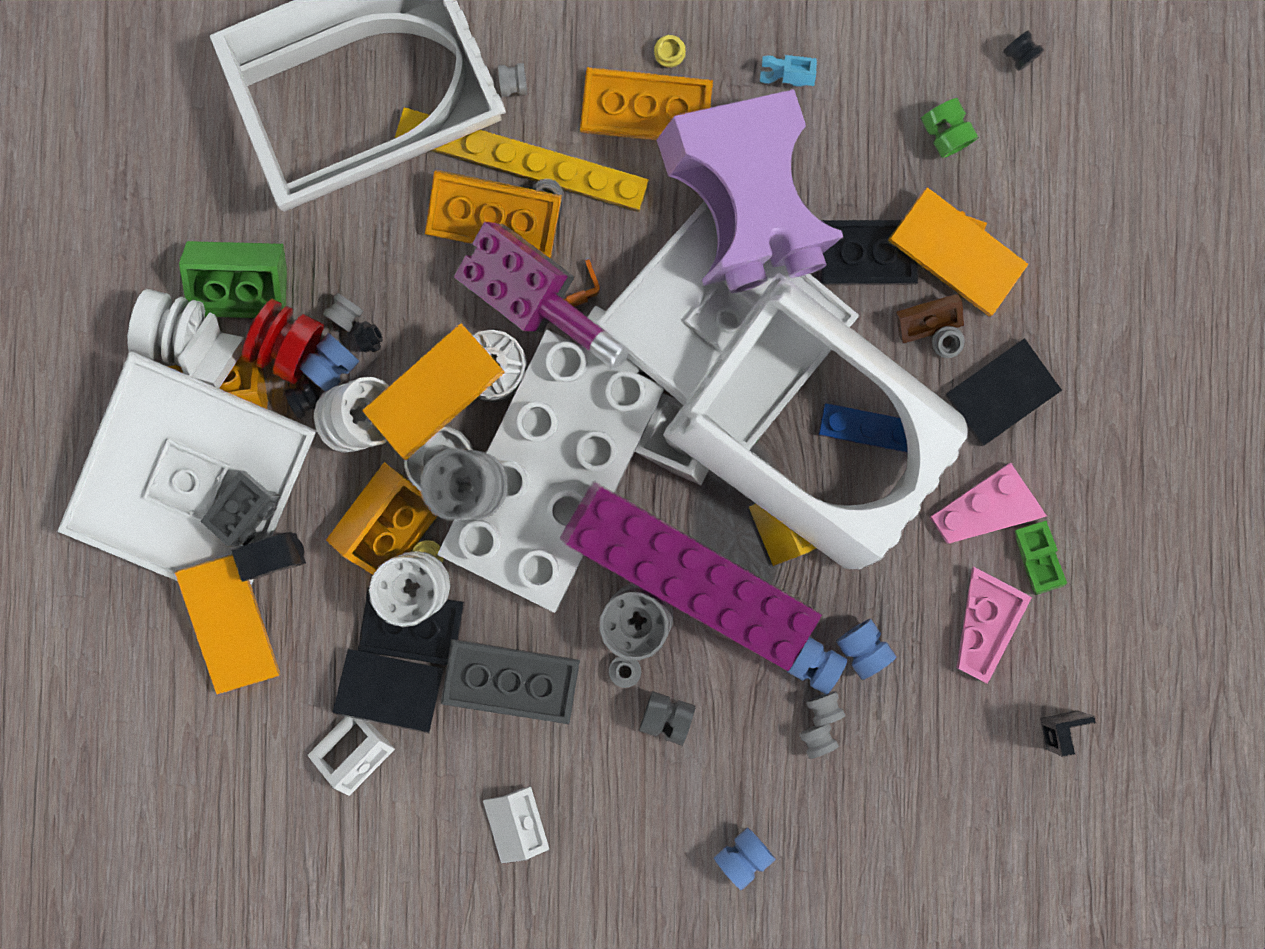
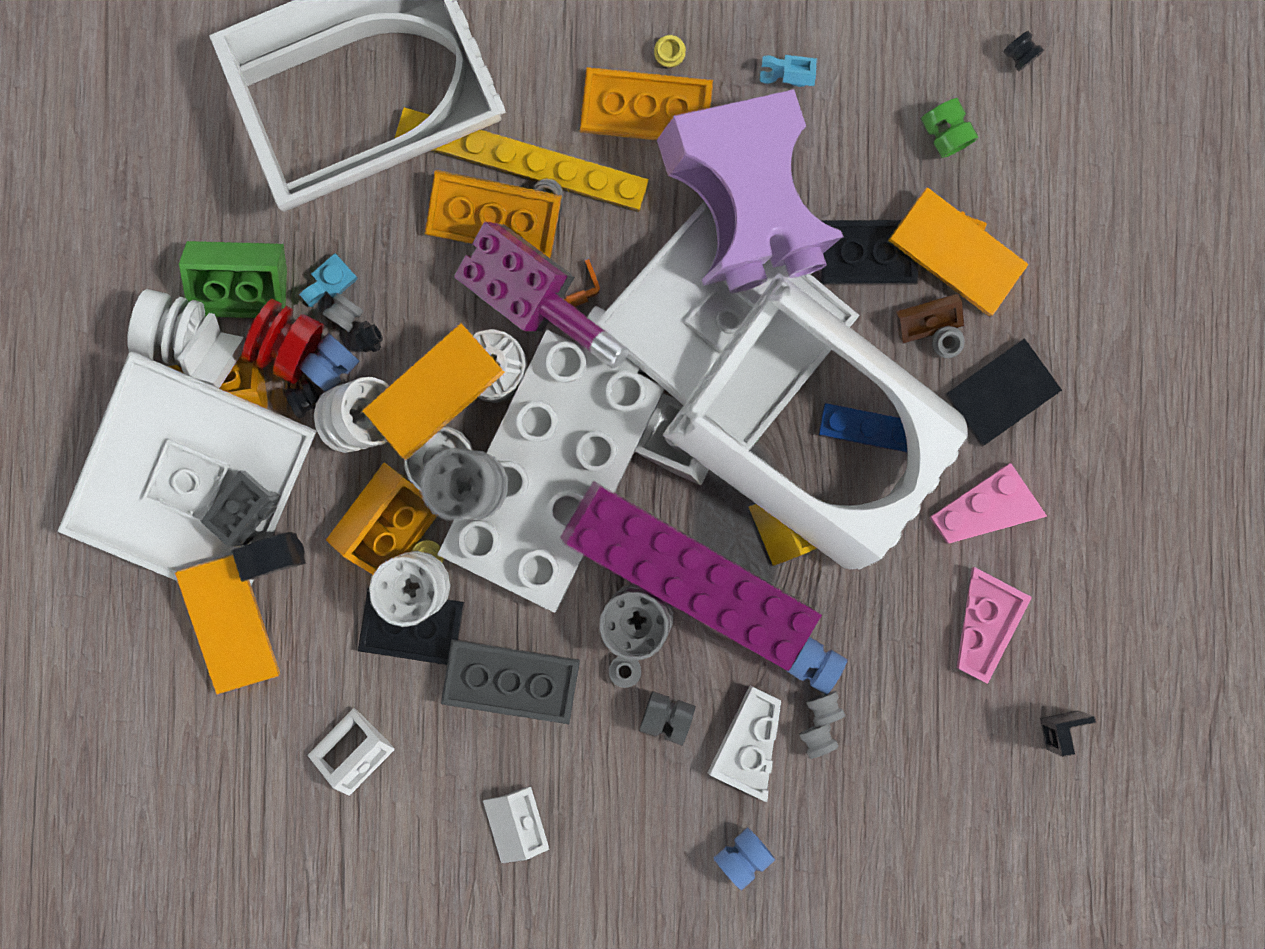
(331, 278): none -> medium azure plate
(388, 691): black tile -> none
(512, 79): light grey wheel -> none
(748, 745): none -> white wing
(865, 648): medium blue wheel -> none
(1040, 557): bright green slope -> none

